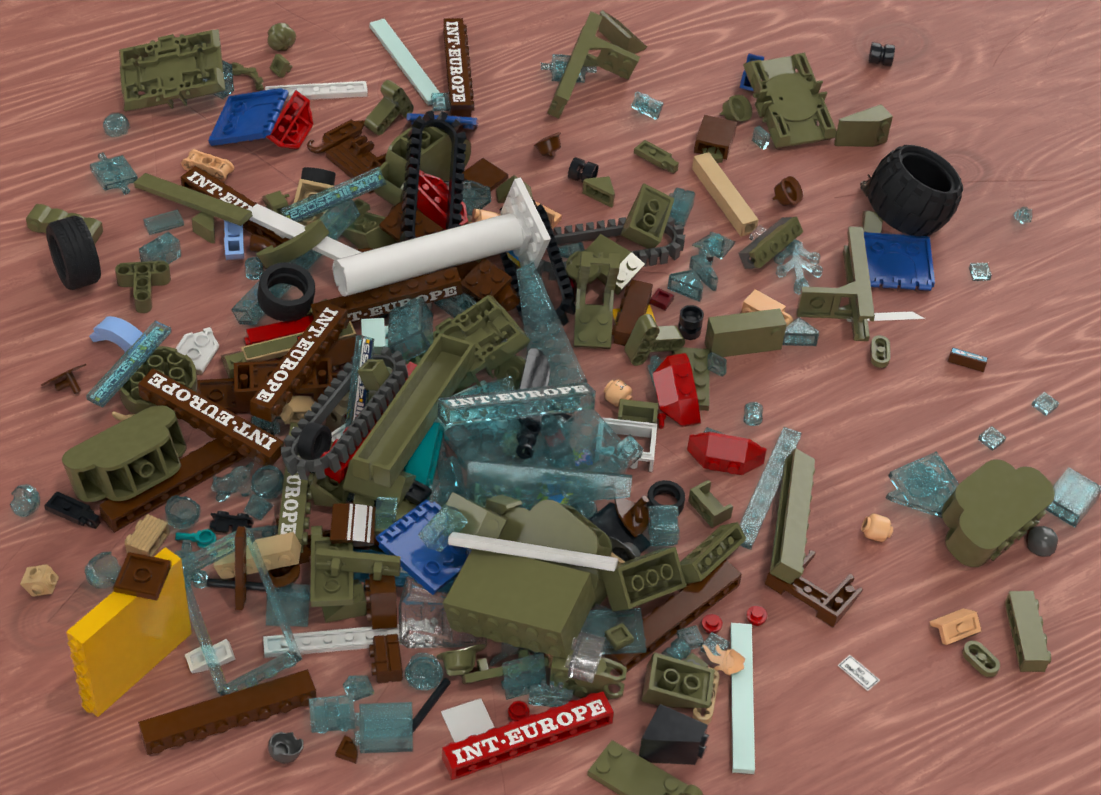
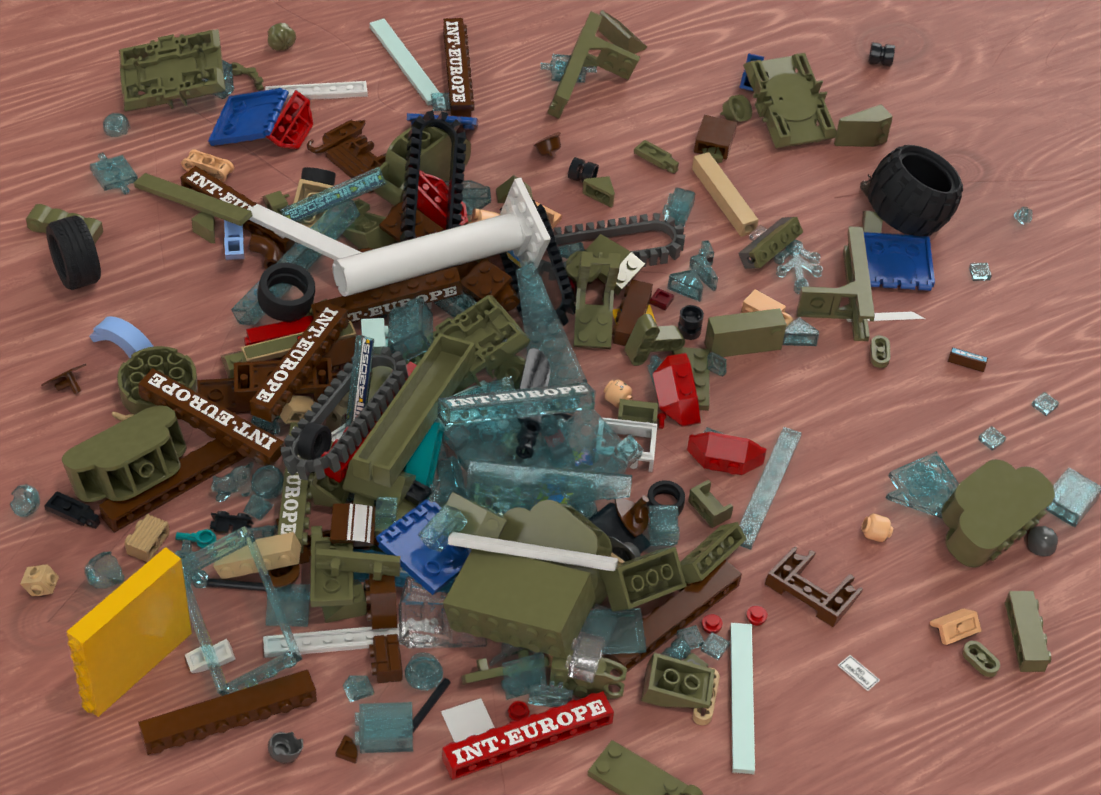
(128, 364): clear light blue tile -> none
(142, 277): olive beam -> none
(142, 576): reddish brown tile -> none
(162, 248): clear light blue brick -> none
(163, 222): clear light blue tile -> none
(182, 512): clear light blue hair -> none
(199, 347): white tile -> none
(240, 568): reddish brown tile -> none
(254, 268): clear light blue wheel -> none
(280, 65): olive tile -> none
(295, 247): olive slope -> none
(332, 713): clear light blue brick -> none
(373, 373): olive brick -> none
(393, 103): olive beam -> none
(460, 661): olive piece -> none
(485, 174): reddish brown tile -> none
(502, 503): olive slope -> none
(619, 636): olive tile -> none
(647, 105): clear light blue hips -> none
(648, 217): olive slope -> none
(673, 738): black slope -> none
(720, 244): clear light blue slope -> none
(729, 661): light nougat piece -> none
(753, 413): clear light blue wheel -> none
(761, 137): clear light blue tile -> none
(788, 191): reddish brown piece -> none
(793, 517): brick -> none

